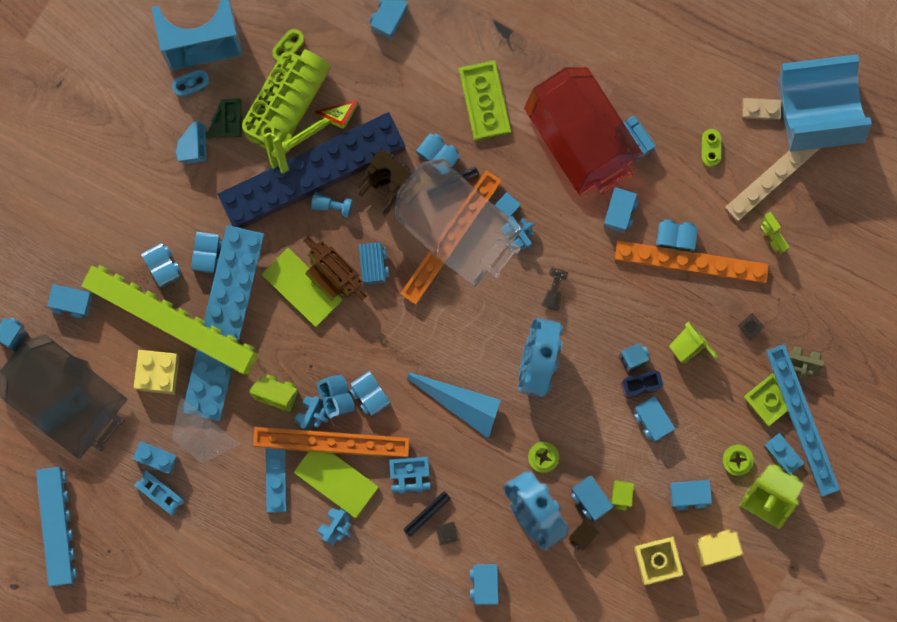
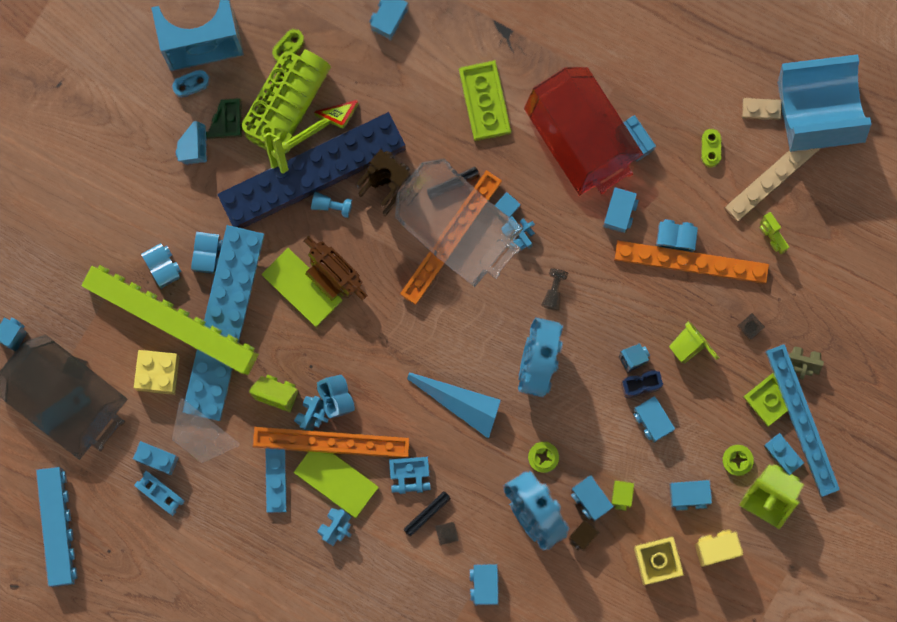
(69, 301): dark azure brick -> none
(370, 394): dark azure brick -> none
(372, 263): dark azure brick -> none
(434, 149): dark azure brick -> none

